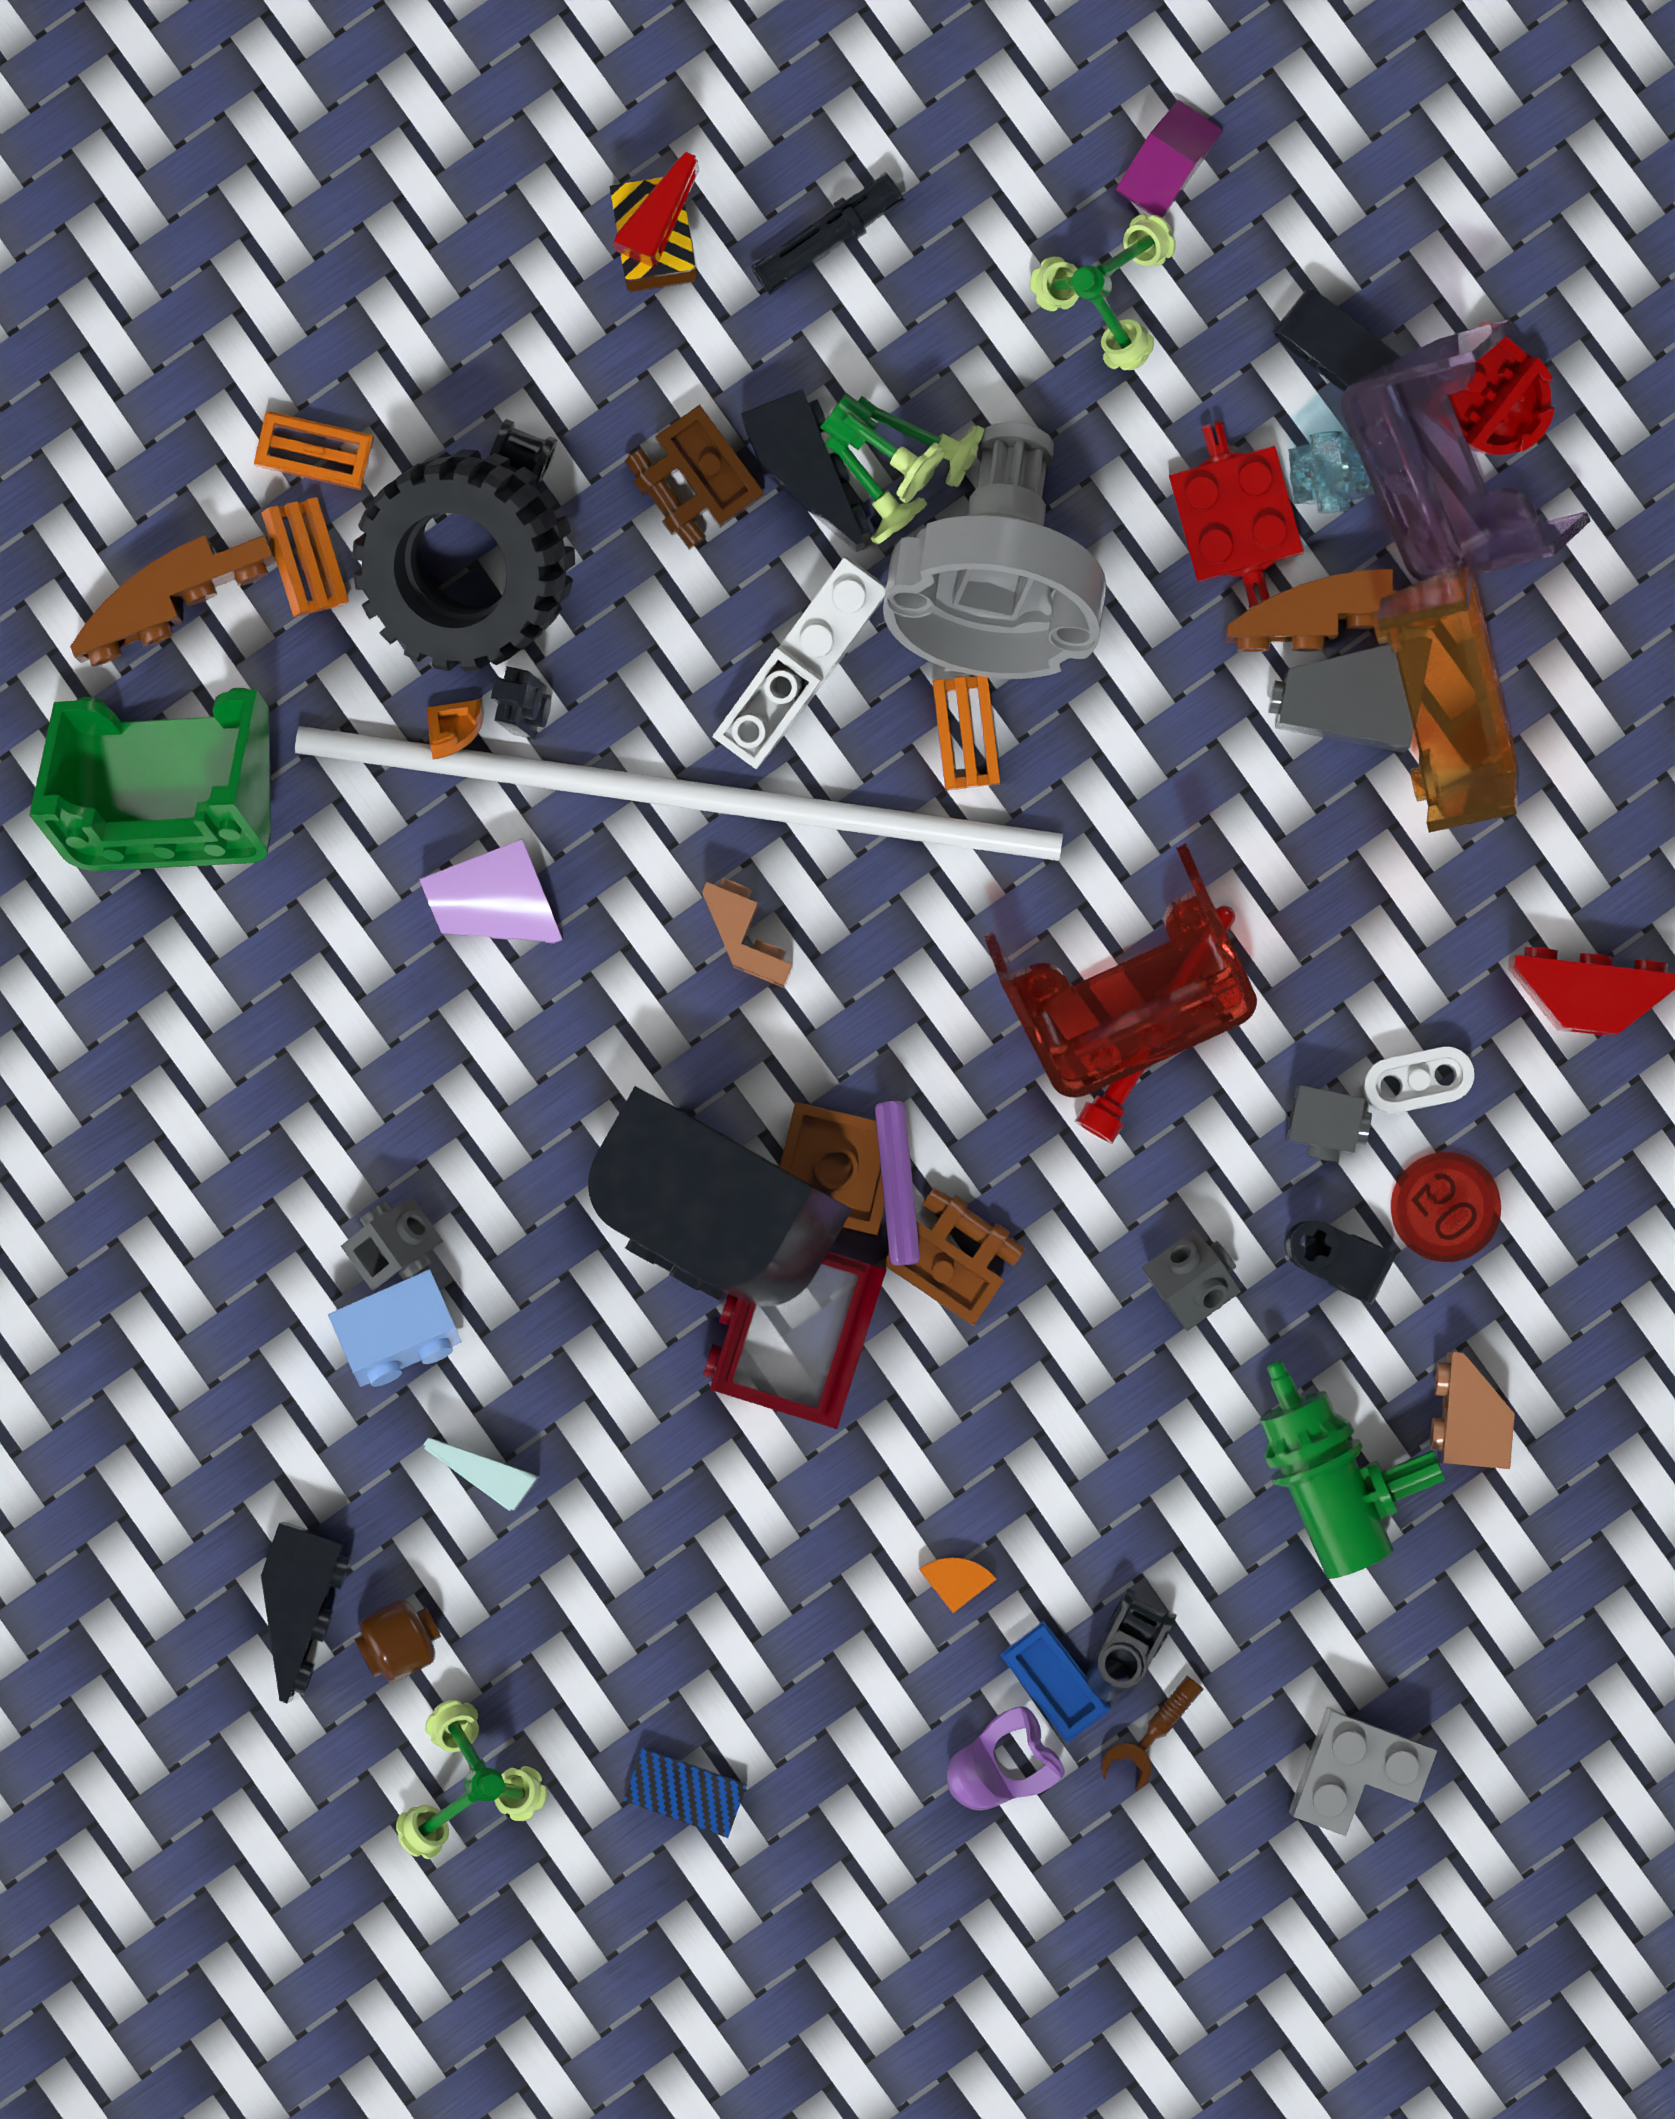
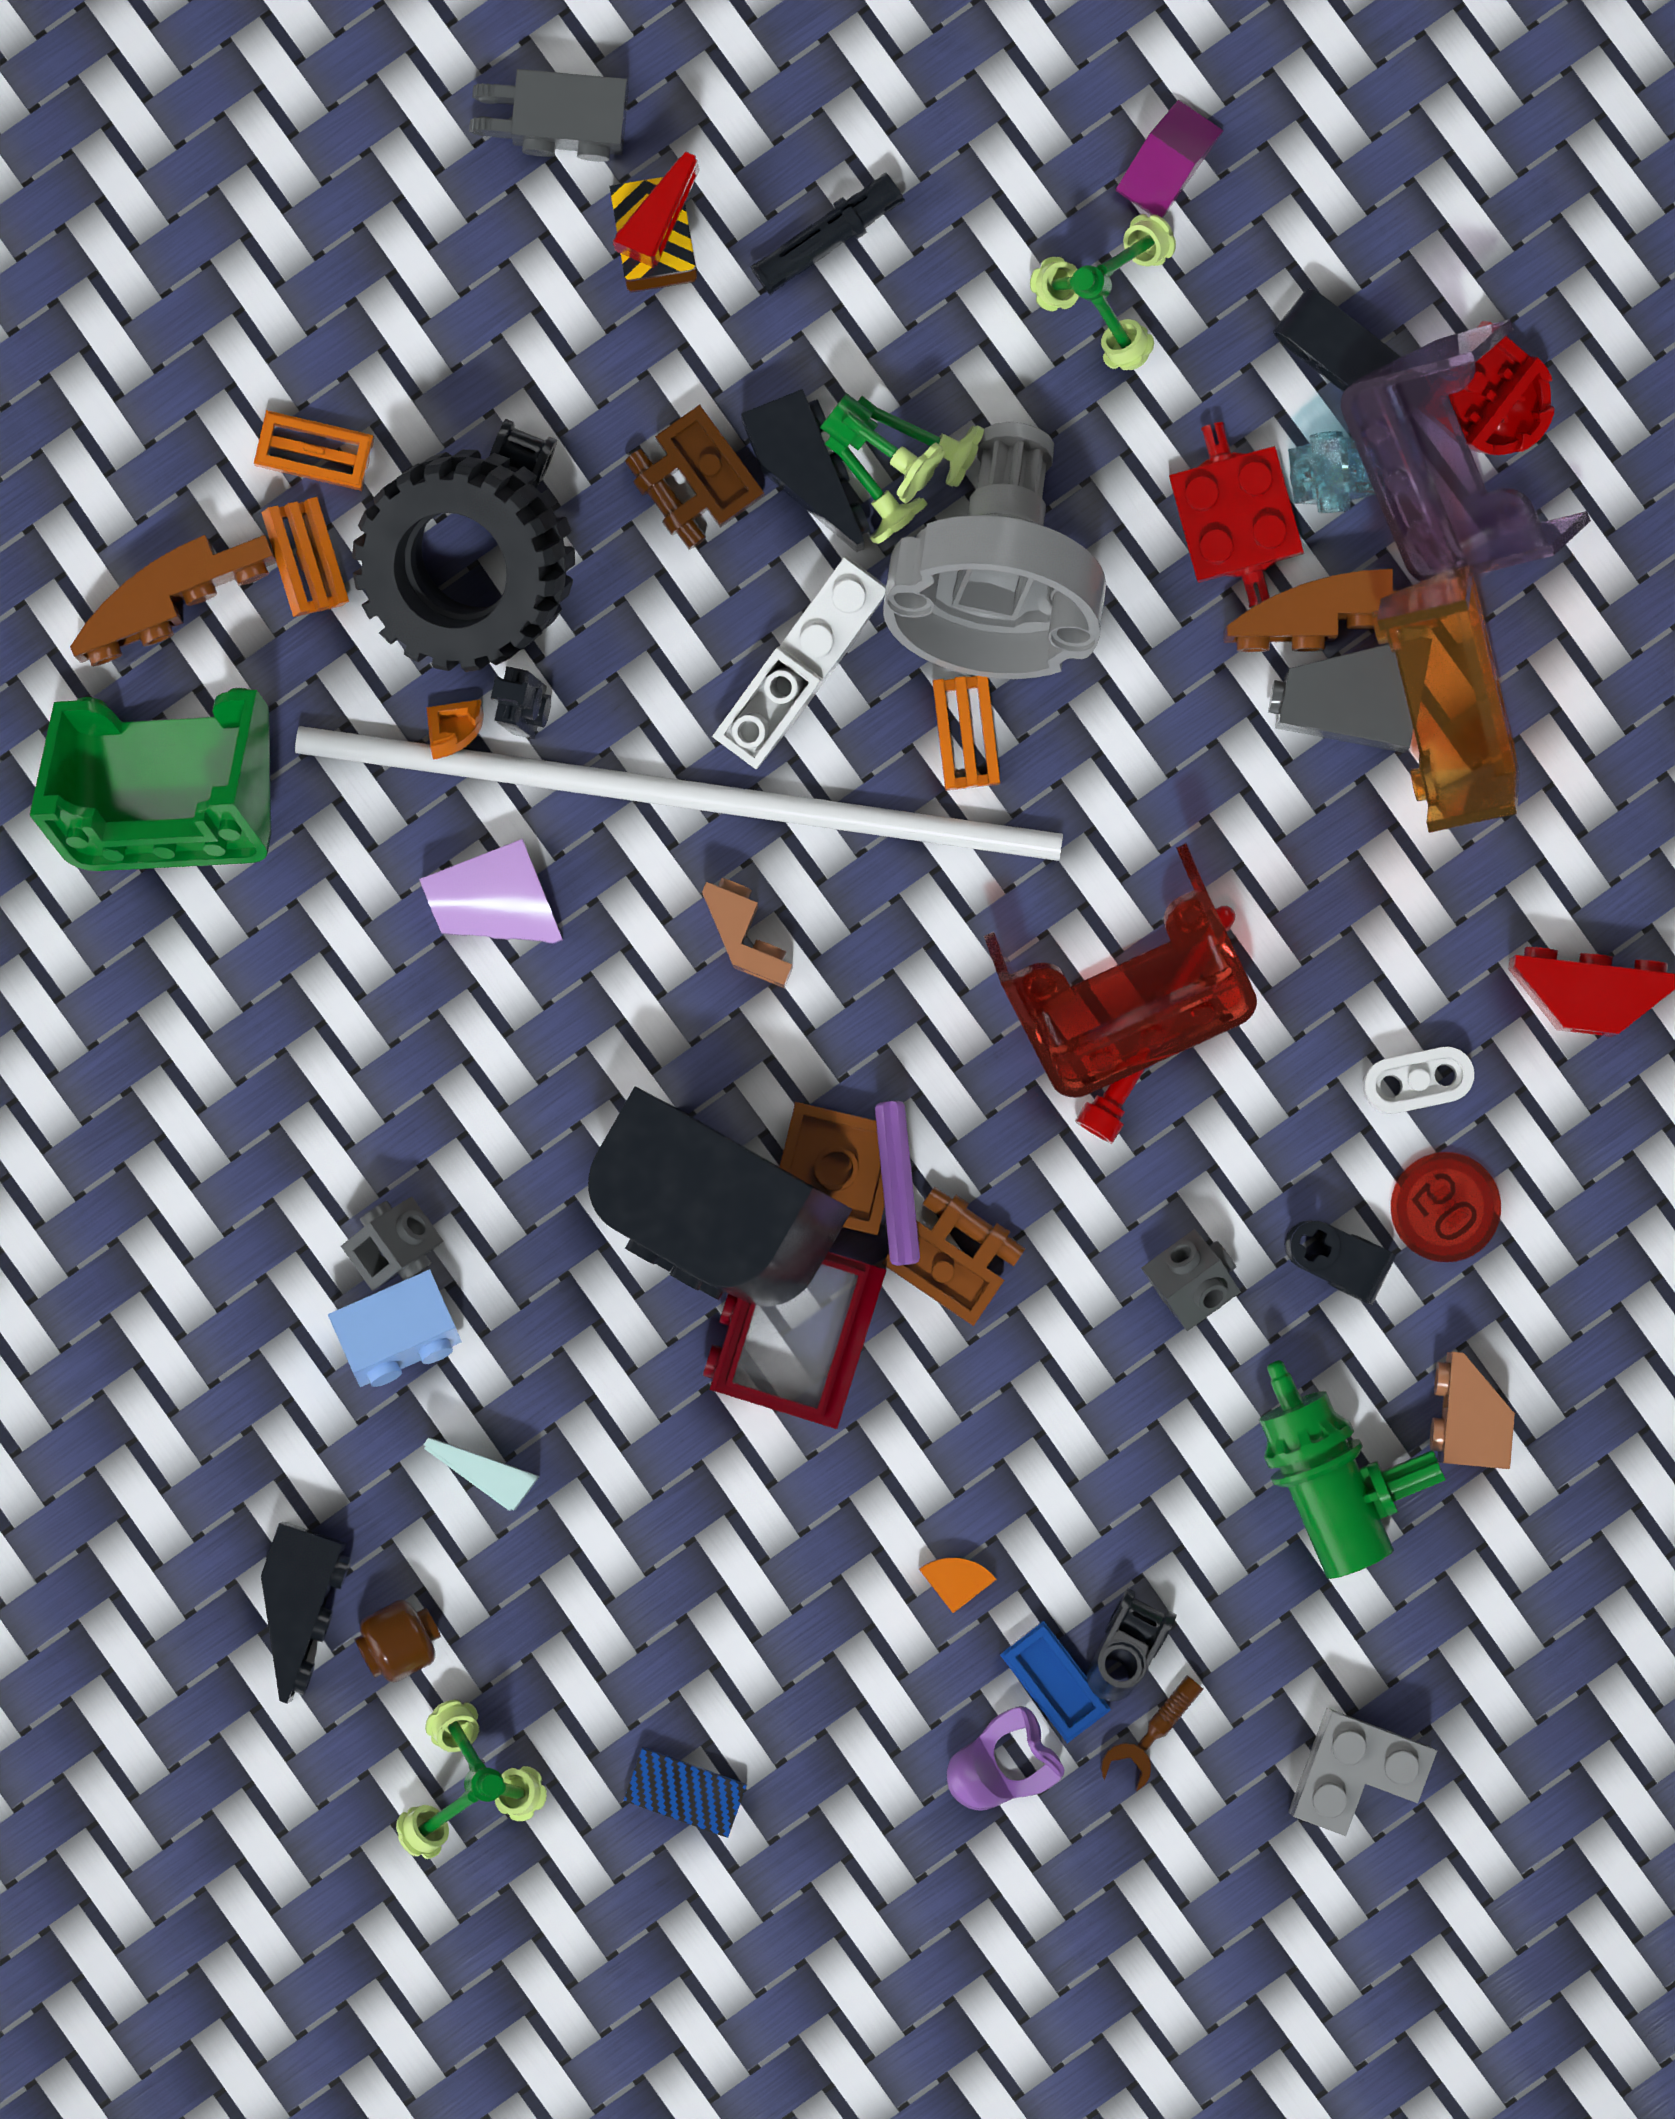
(558, 113): none -> dark grey hinge
(1327, 1123): dark grey brick -> none

